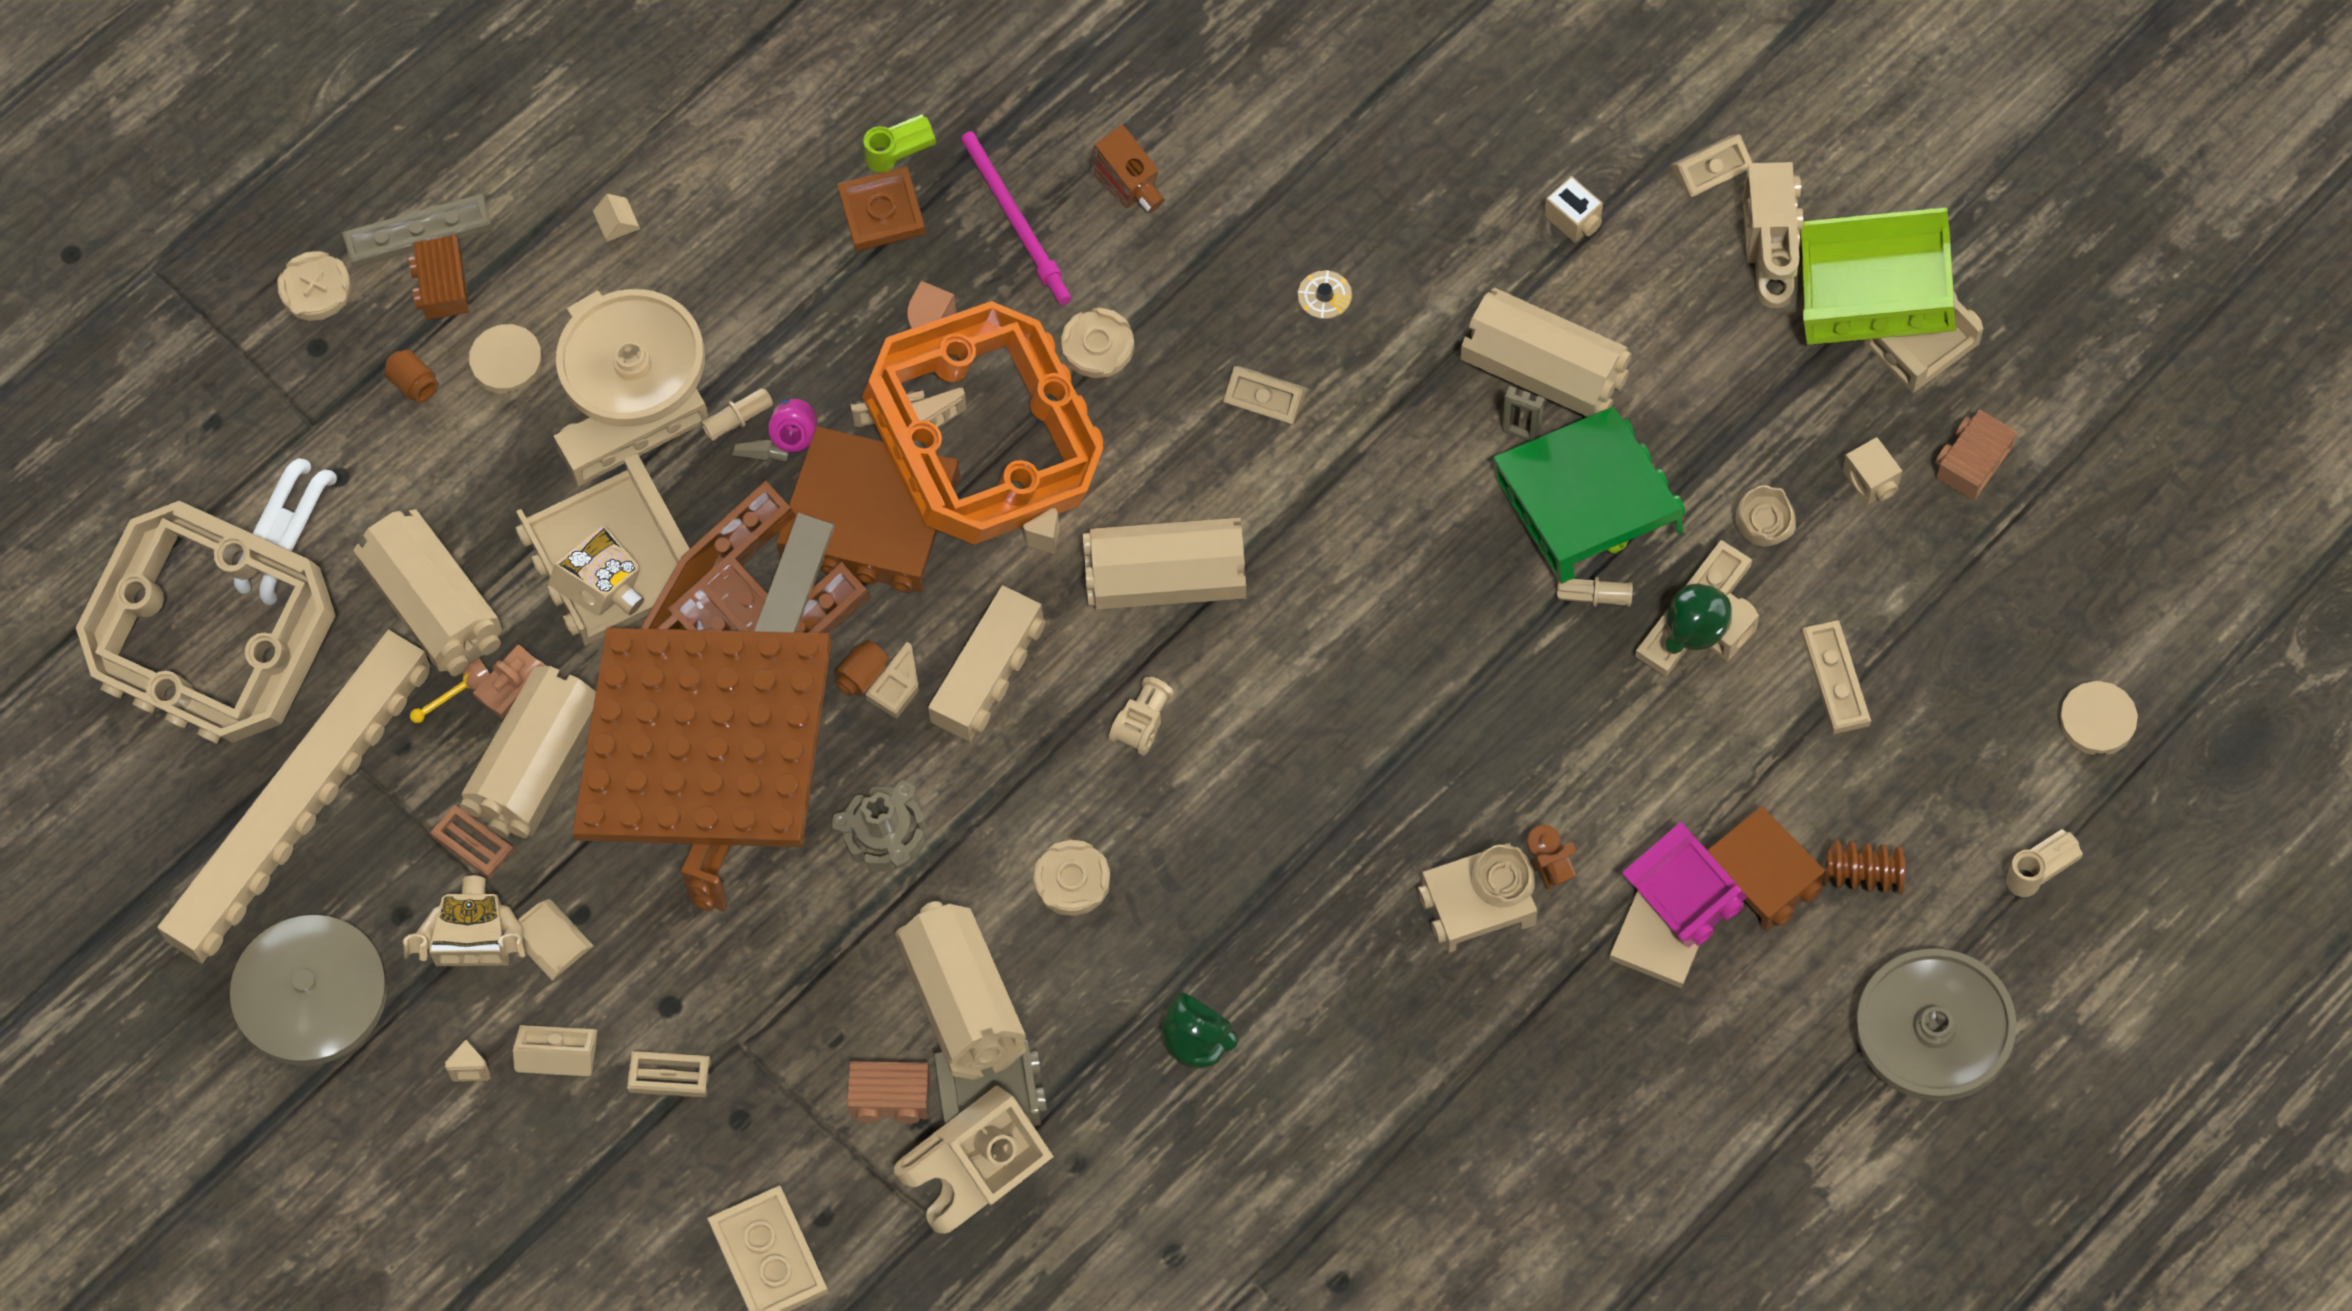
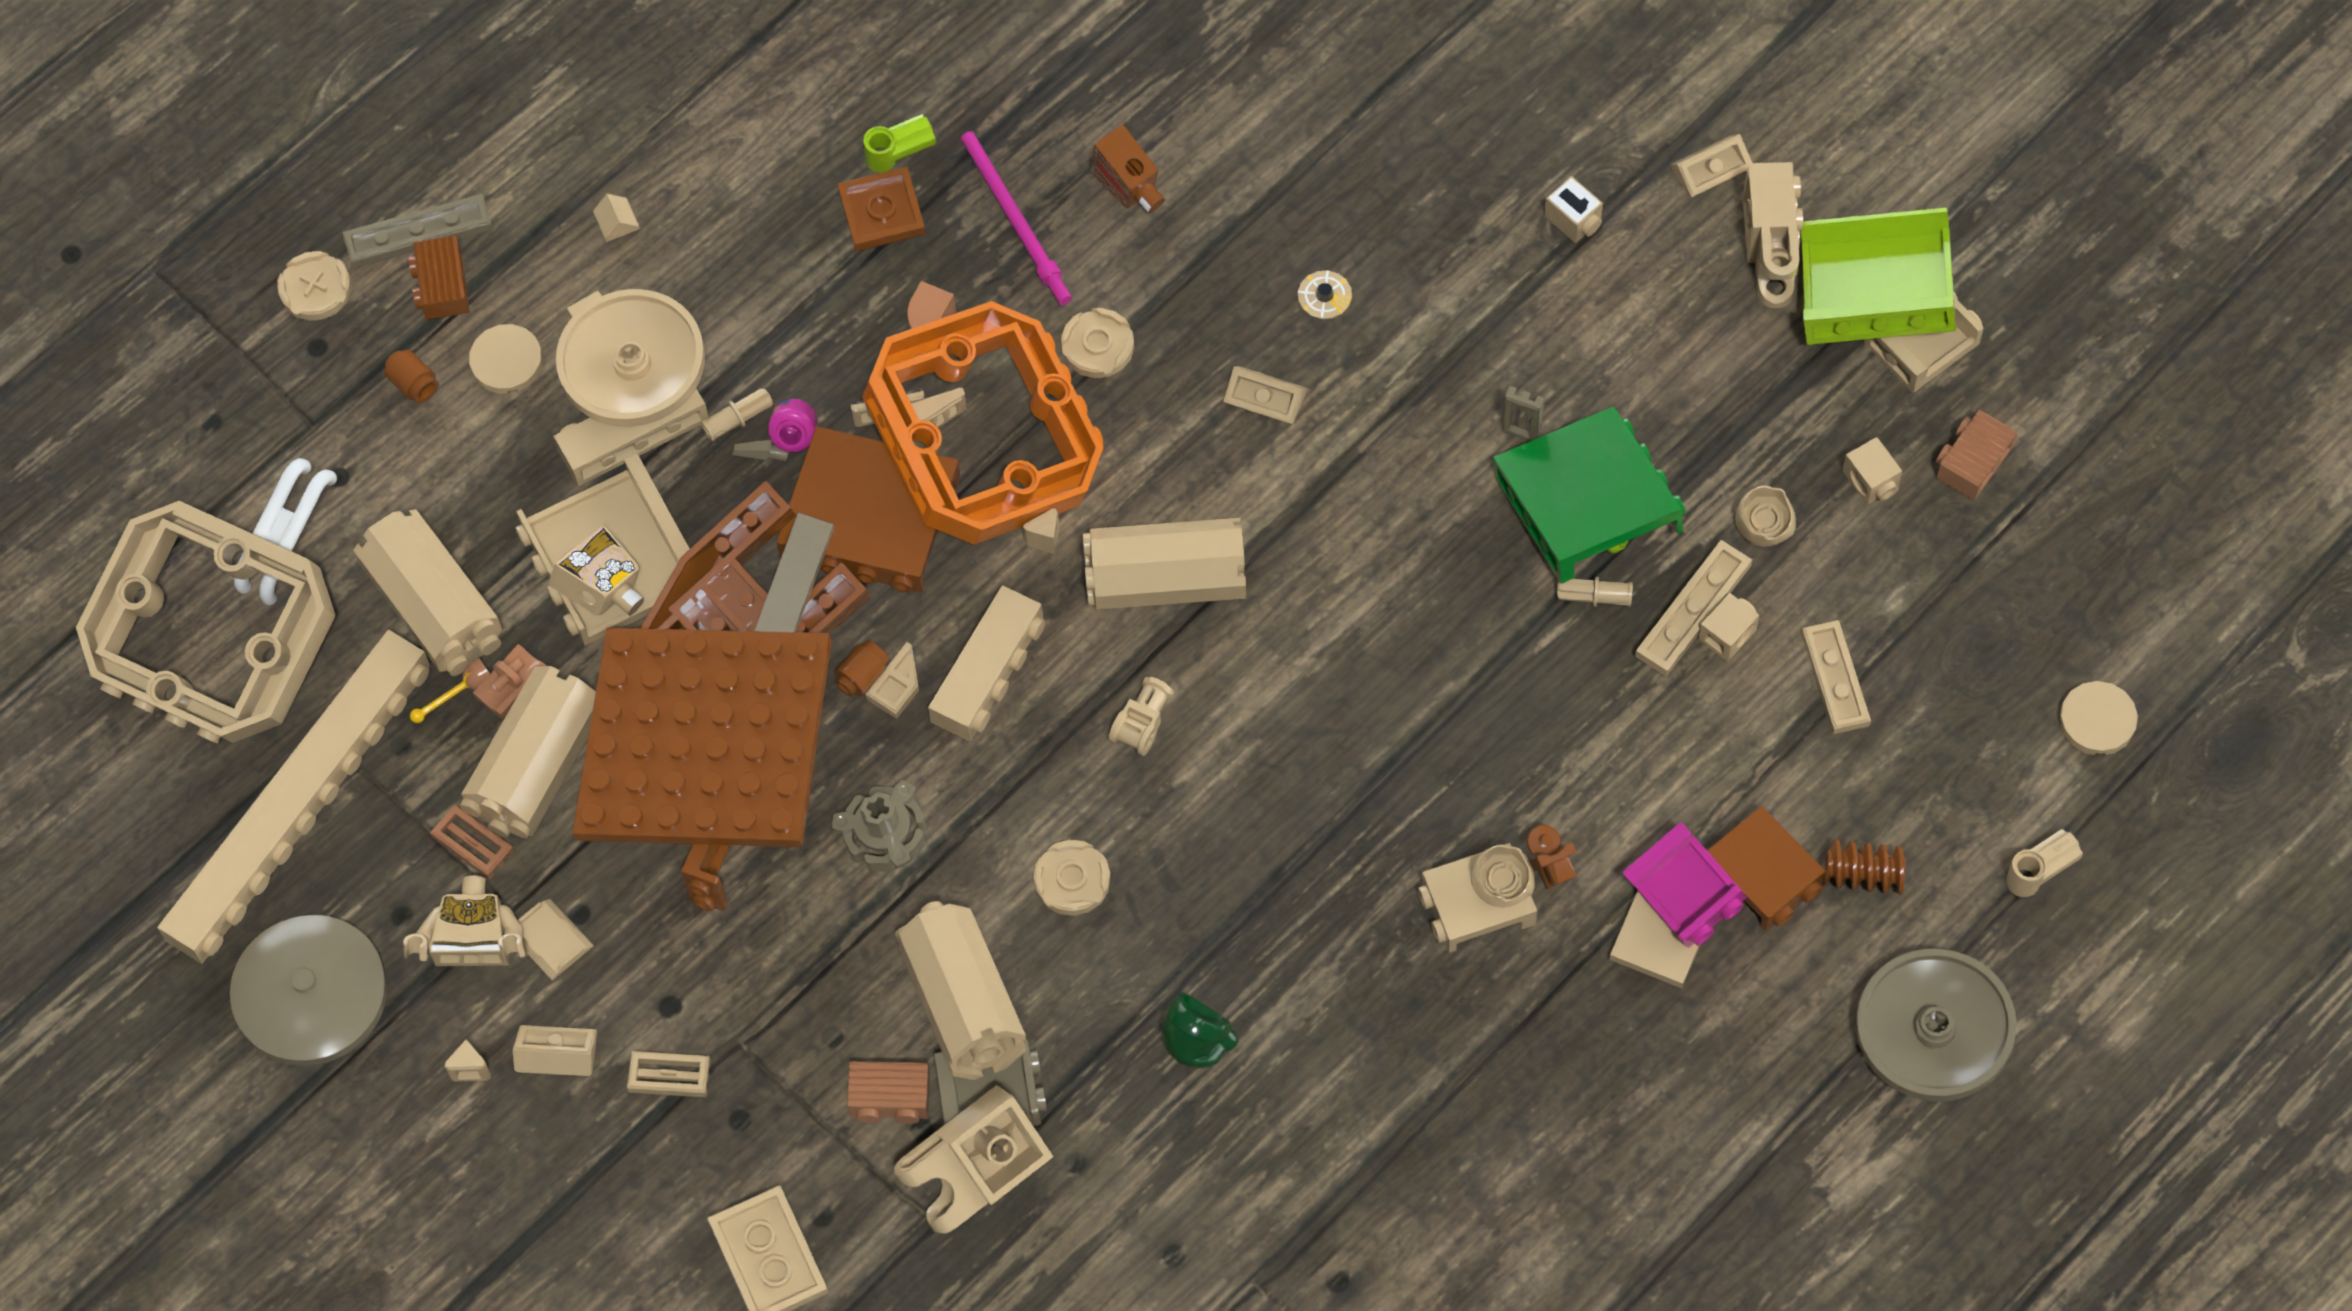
(1545, 353): tan brick -> none
(1697, 618): dark green piece -> none

